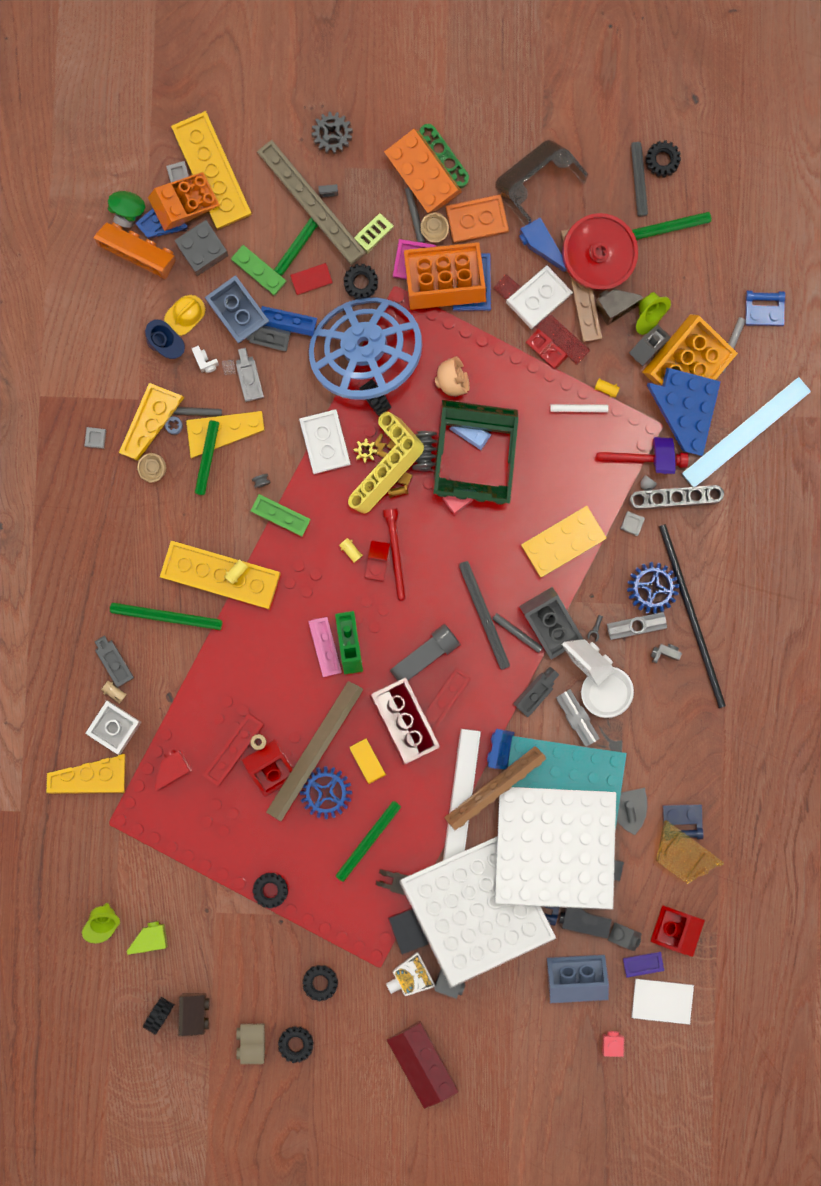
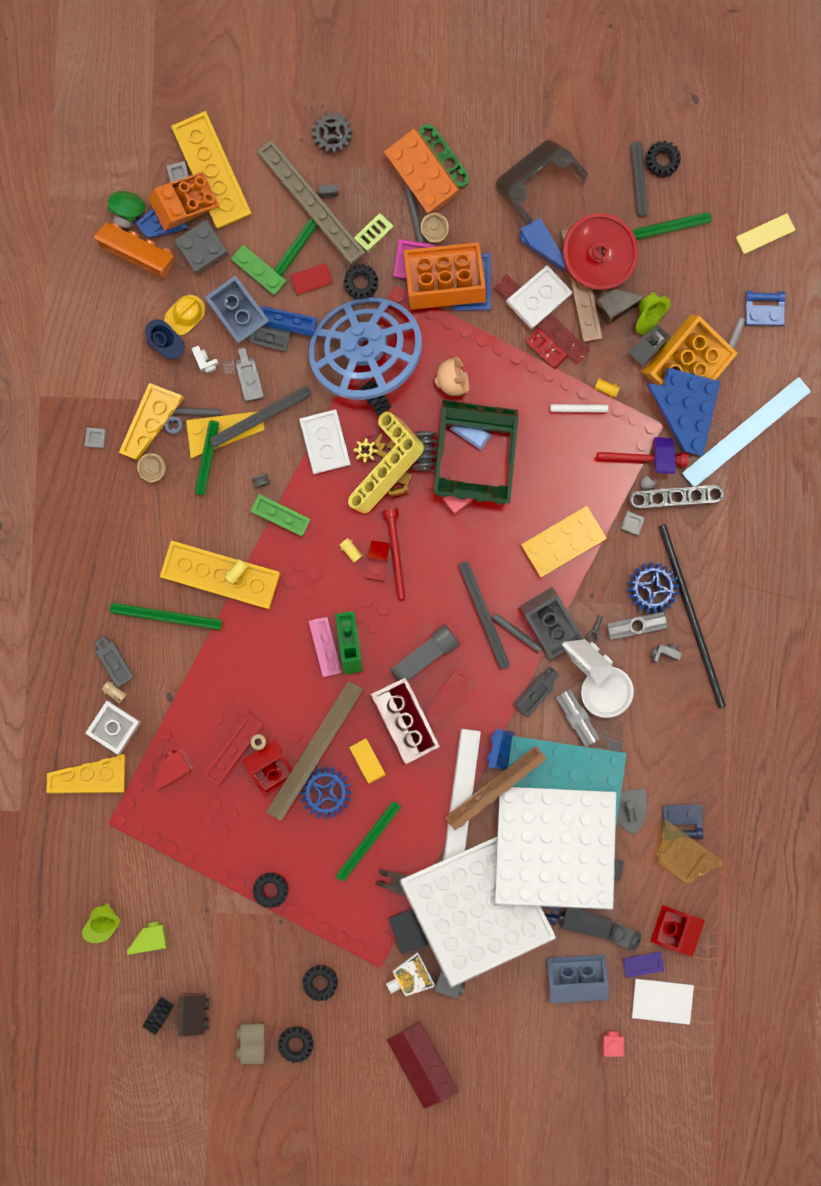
(260, 416): none -> dark grey axle
(477, 219): orange tile -> none
(765, 234): none -> light yellow tile

